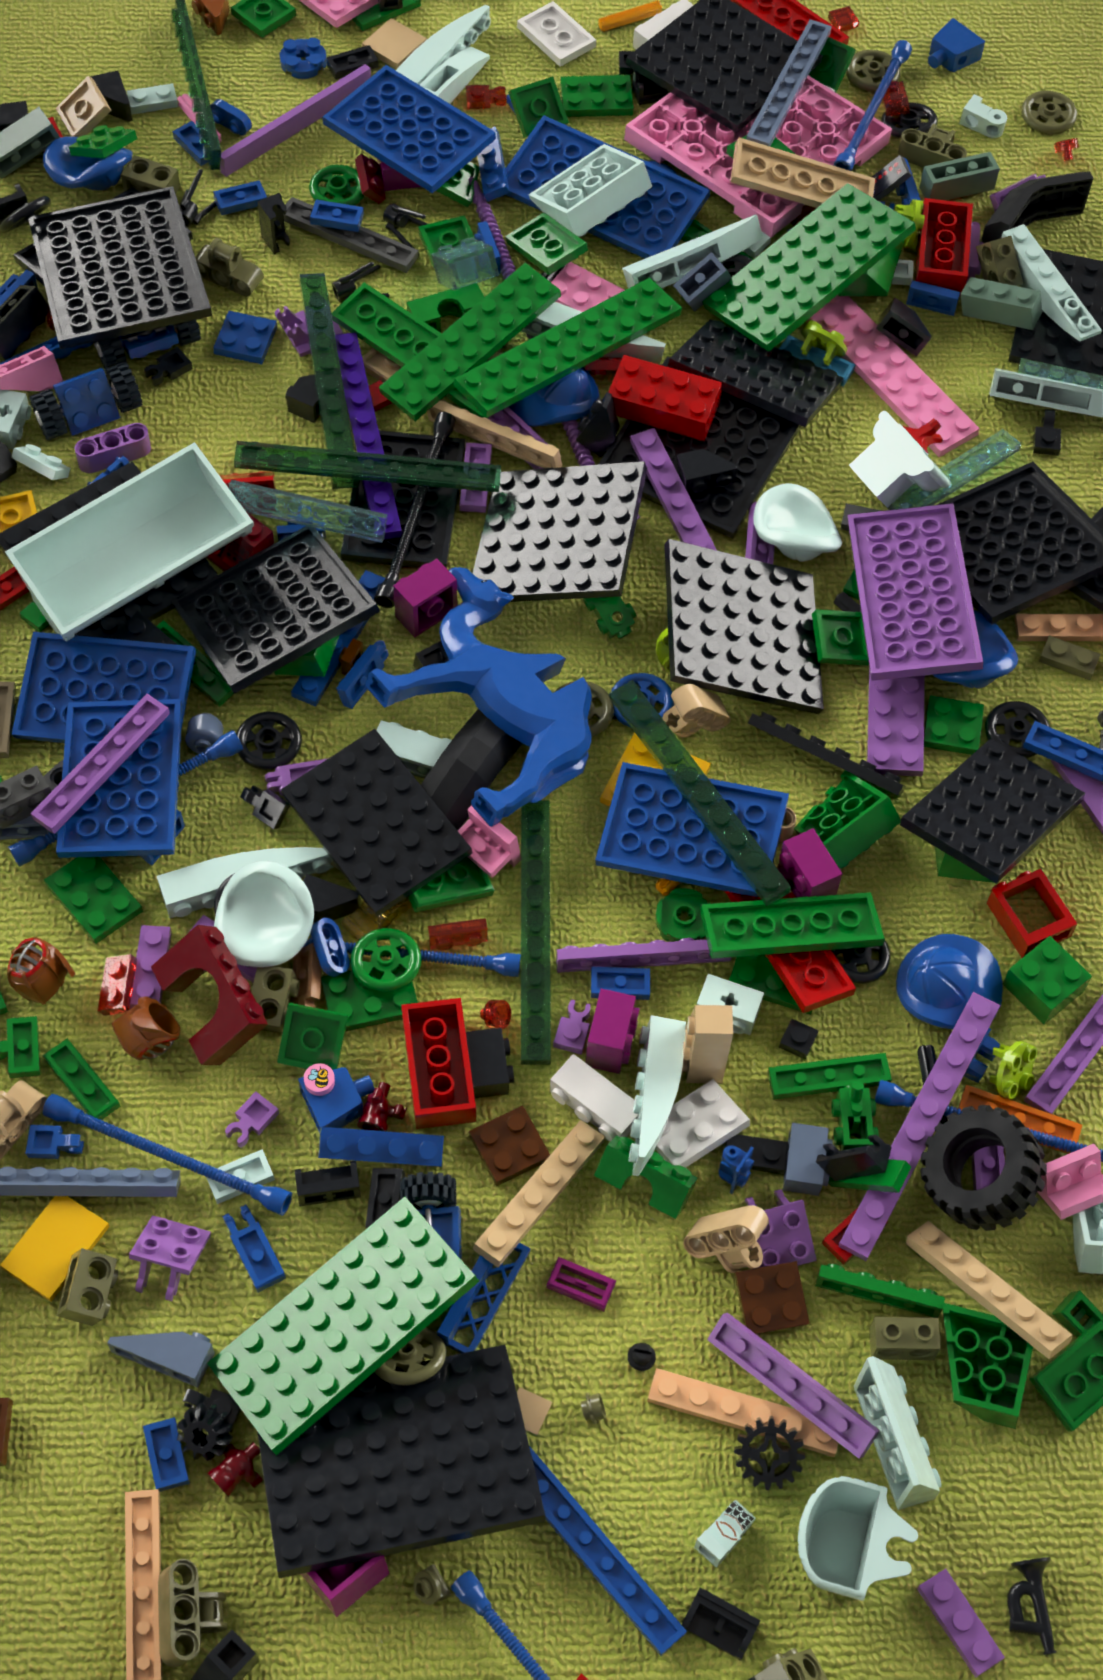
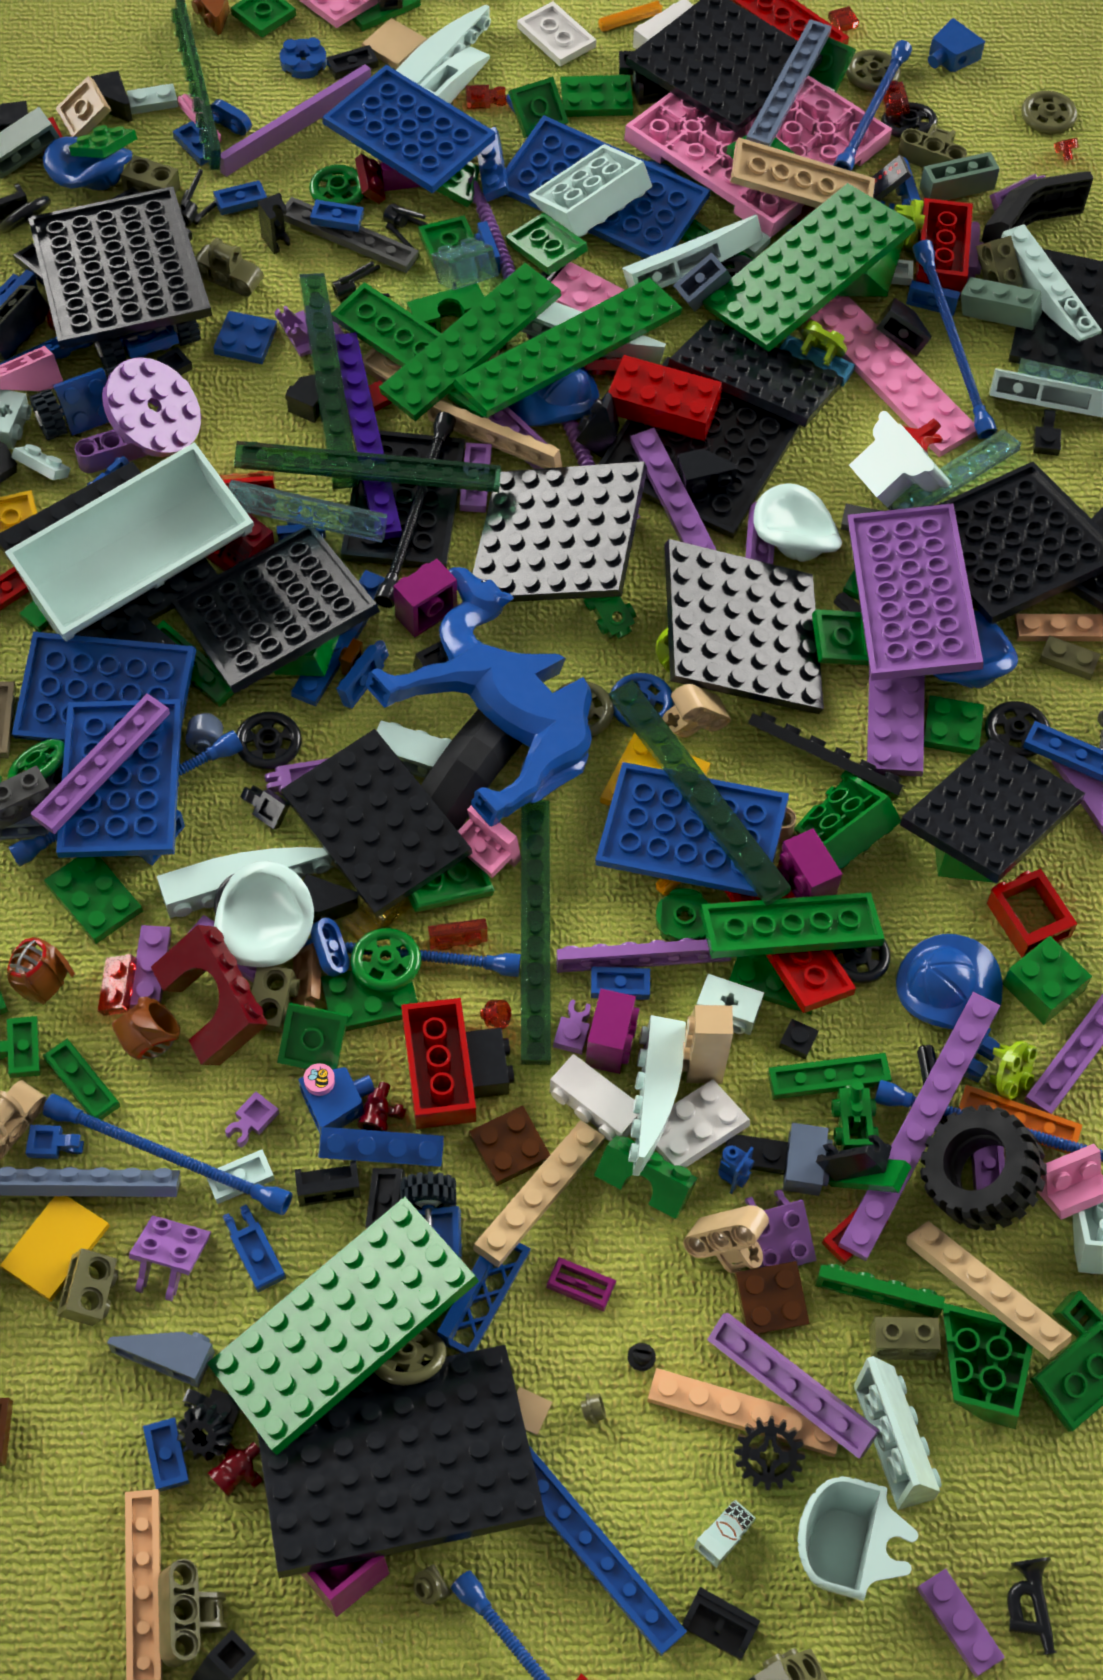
(39, 756): none -> green plate
(127, 409): none -> plate
(983, 118): light aqua leg -> none
(983, 422): none -> blue hose

